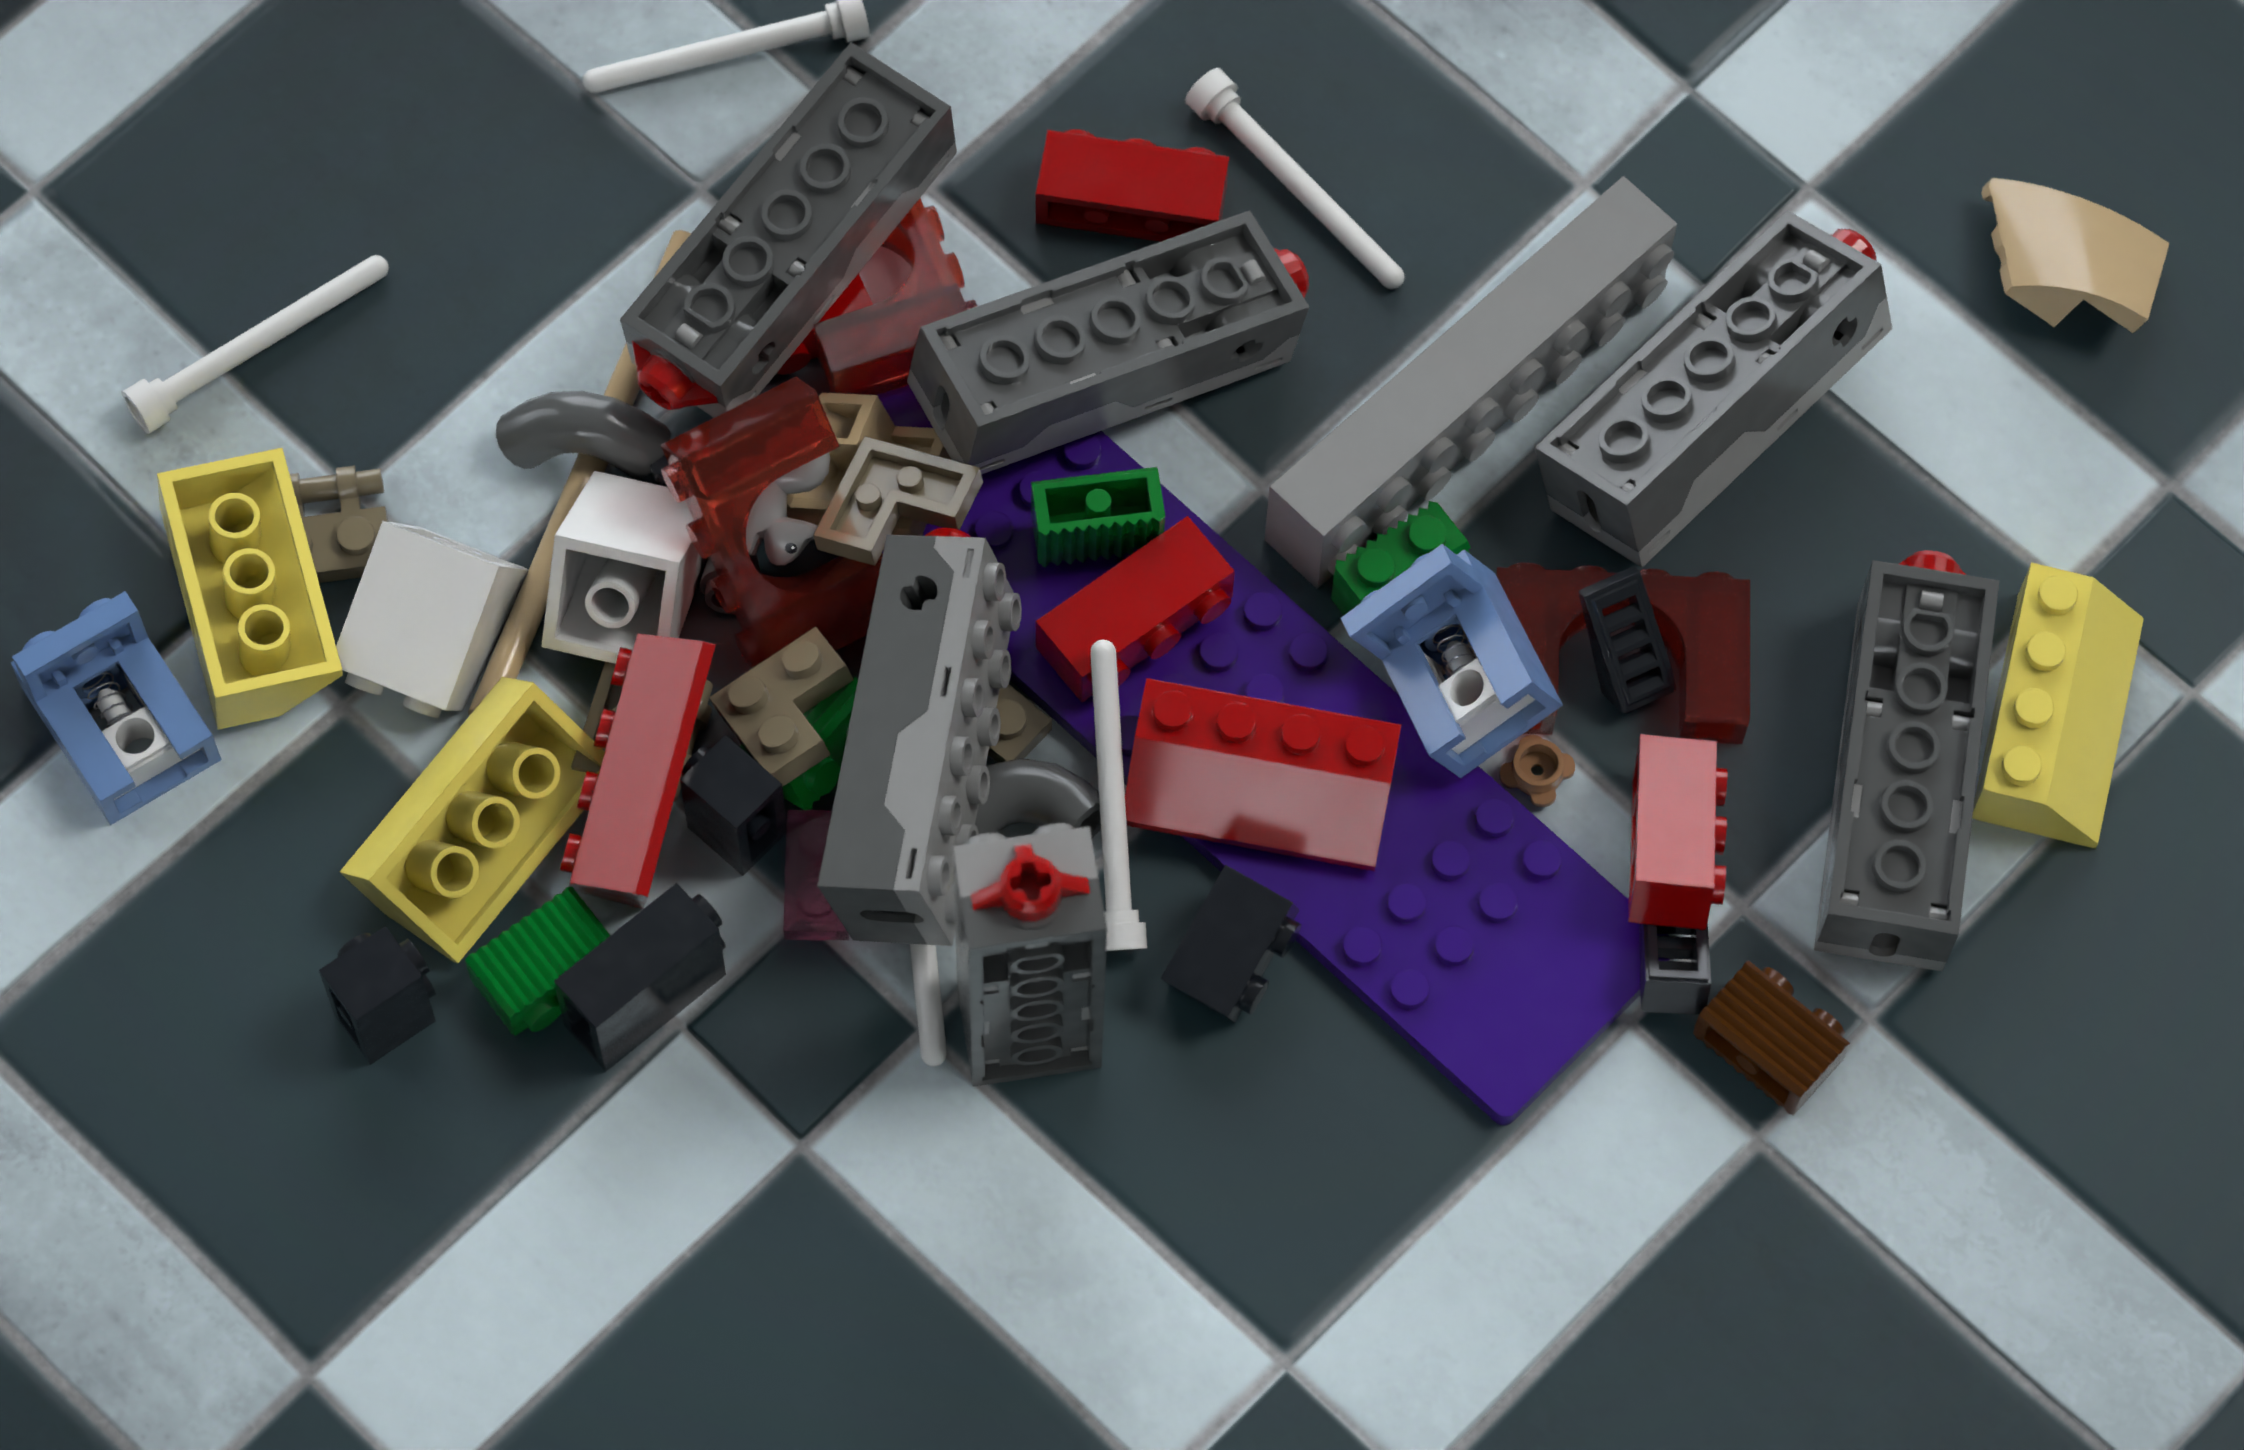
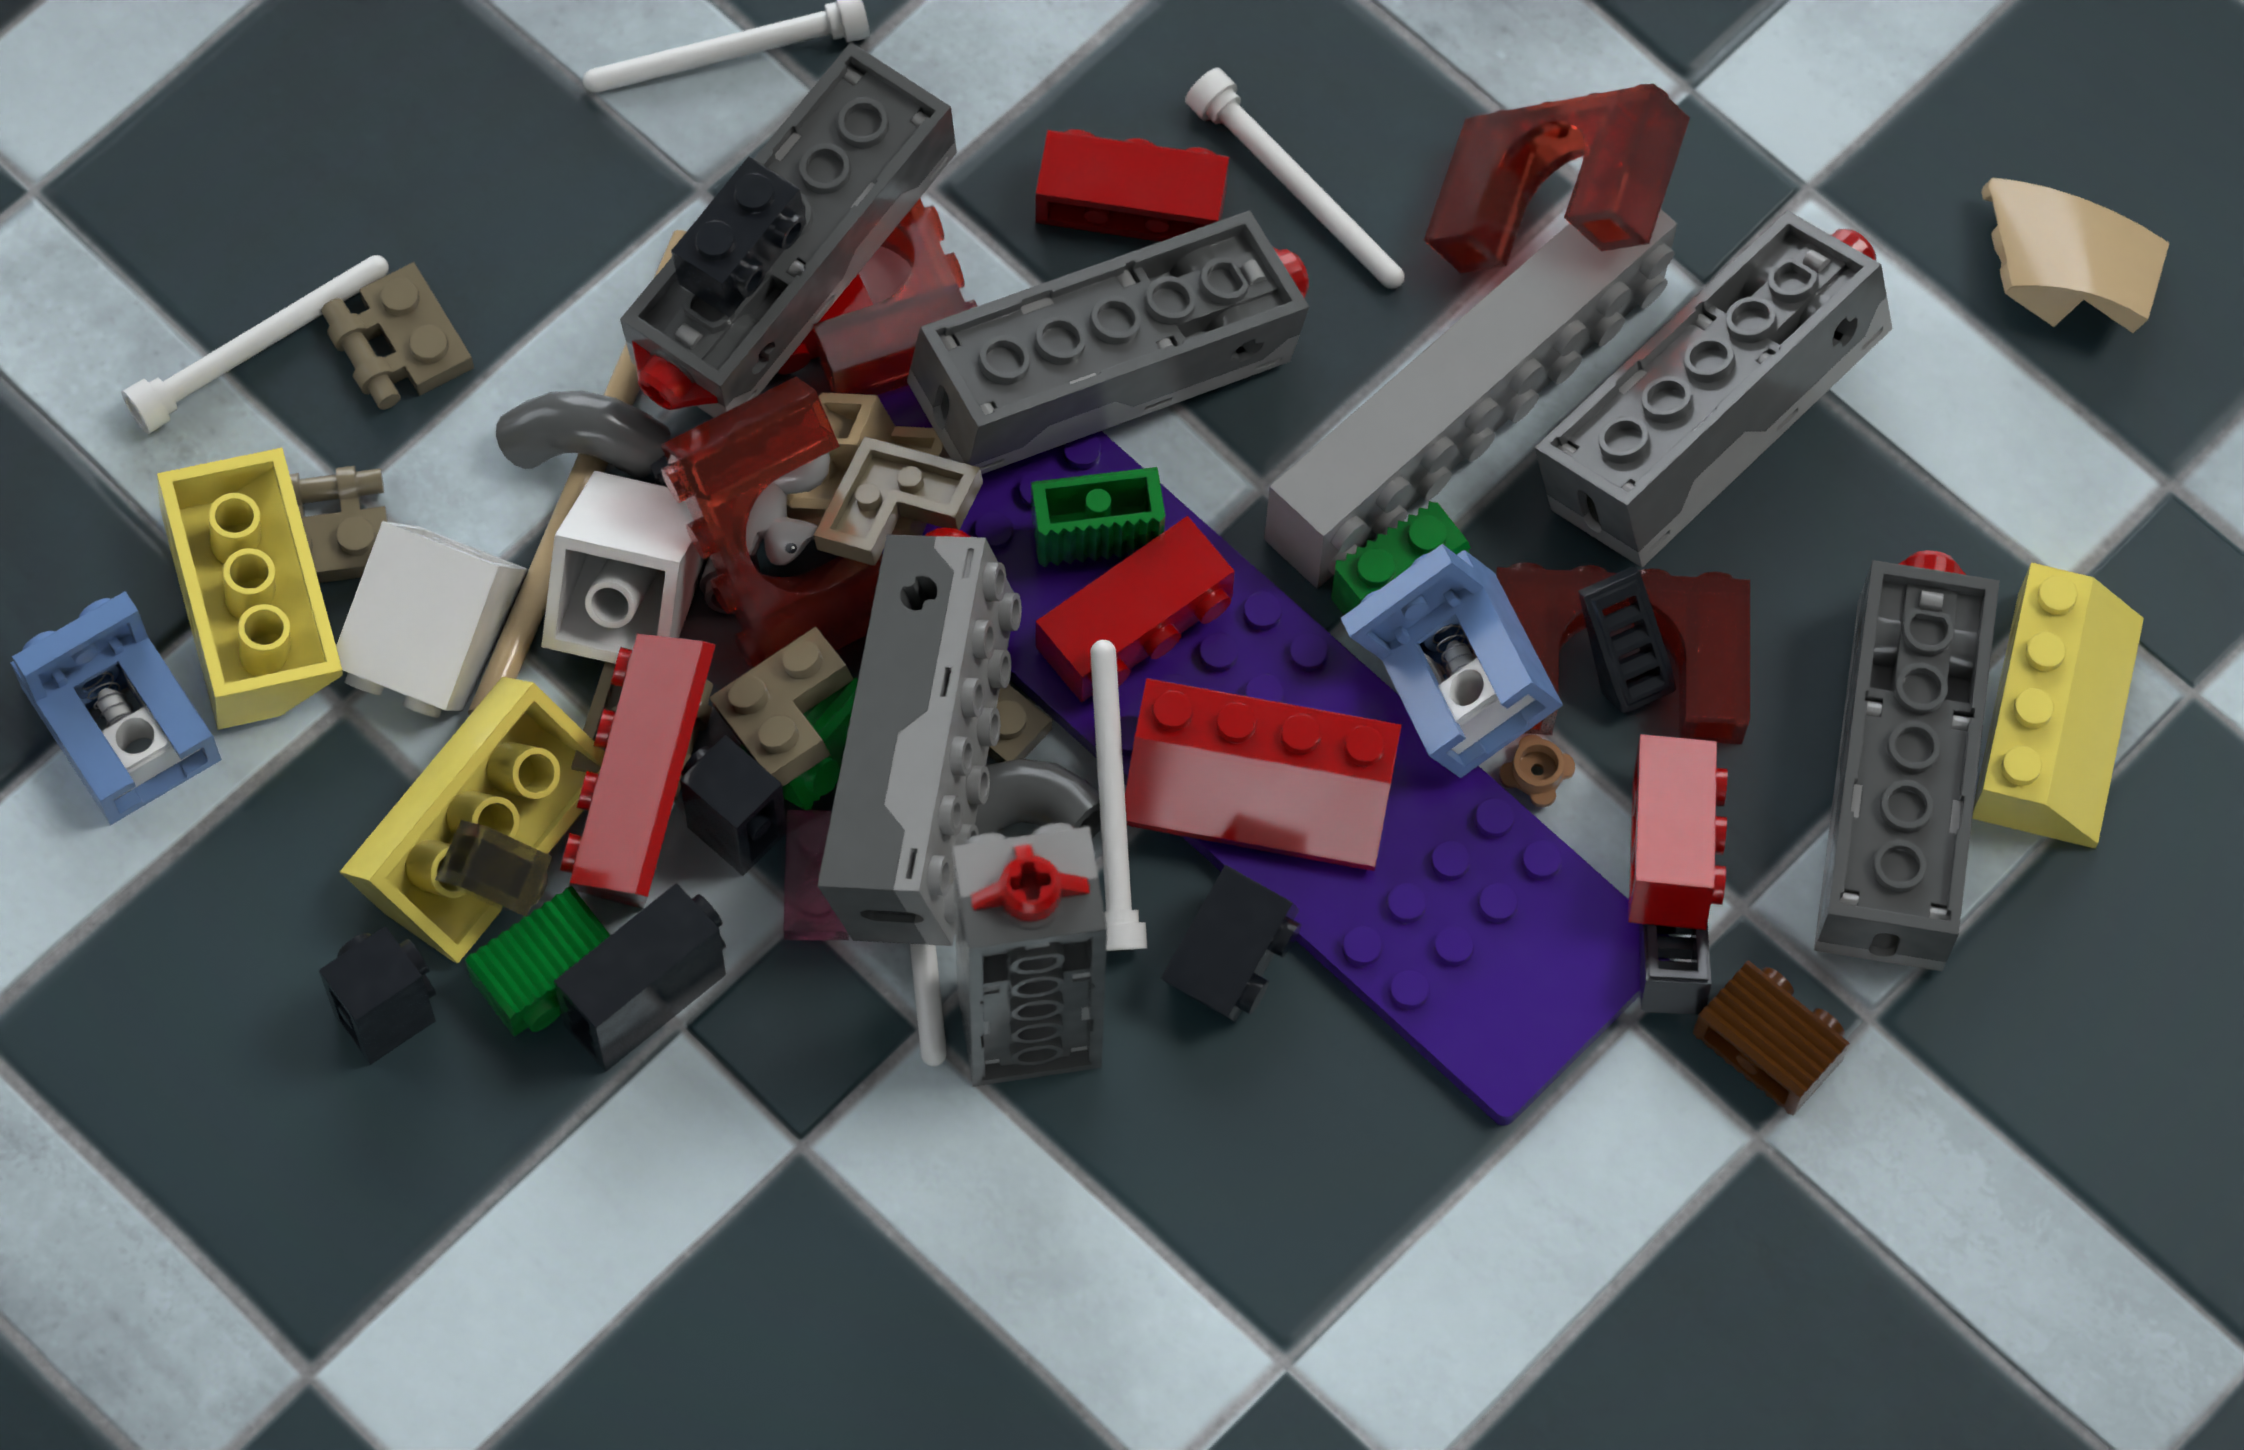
(413, 326): none -> dark tan plate
(495, 868): none -> clear smoke brick
(739, 237): none -> black brick
(1506, 155): none -> clear red arch

